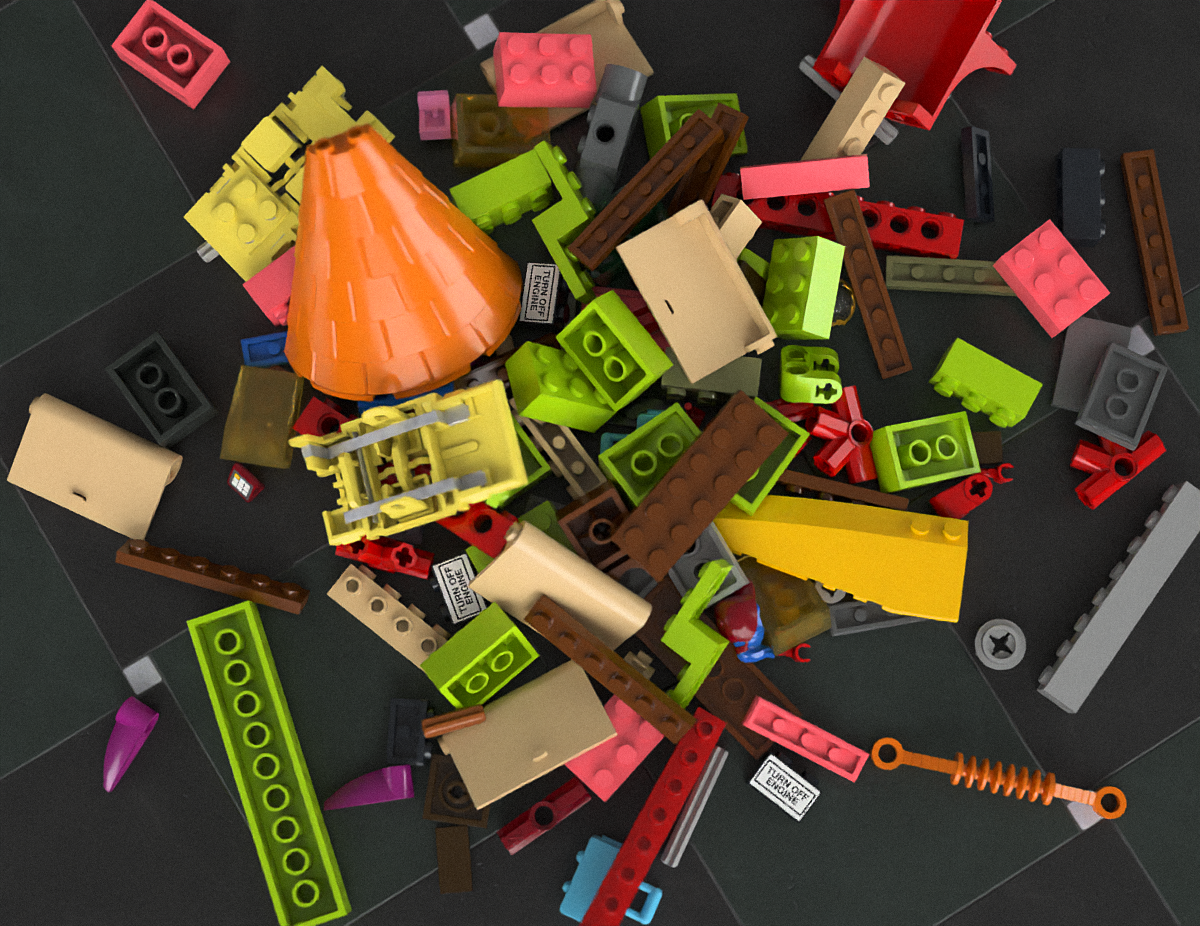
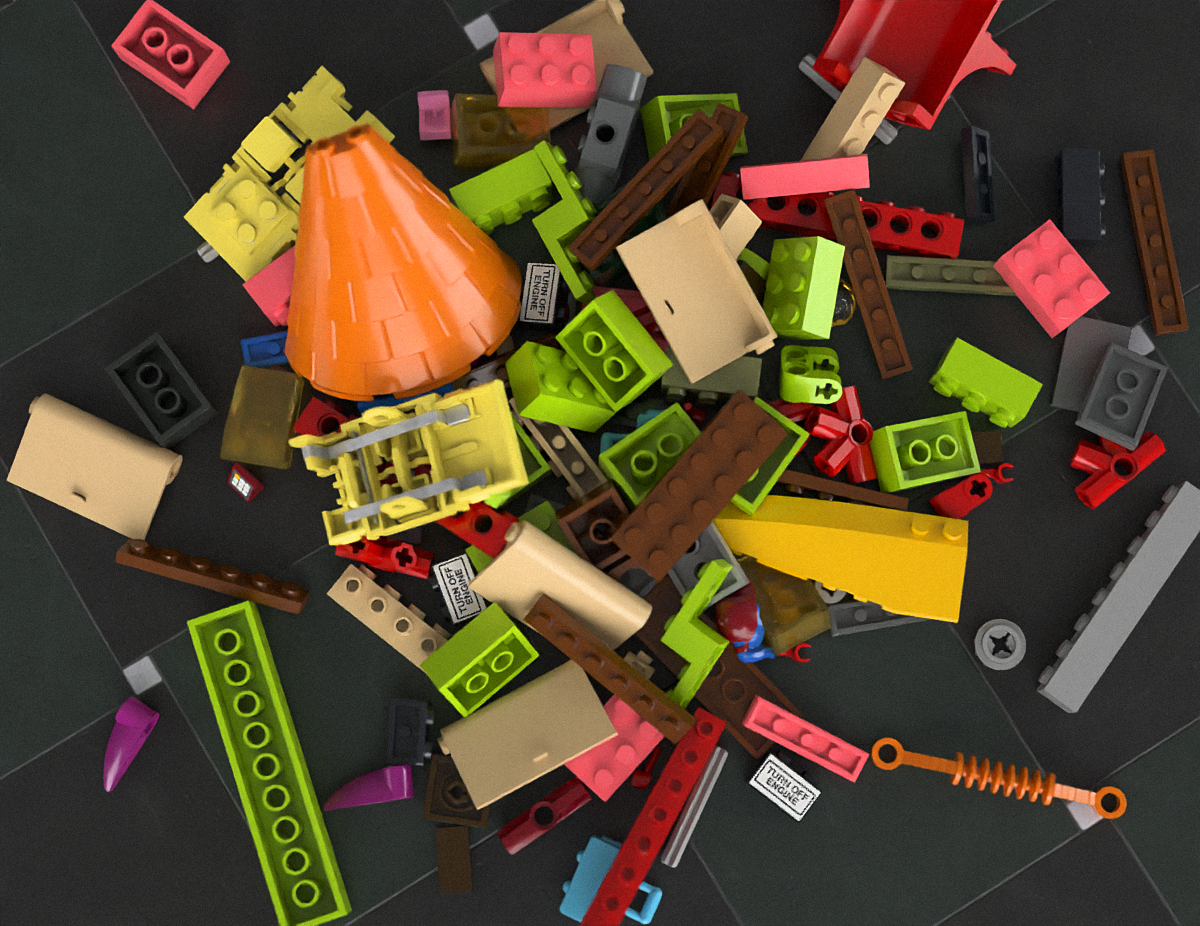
(453, 720): dark orange axle -> none
(642, 778): none -> red hand

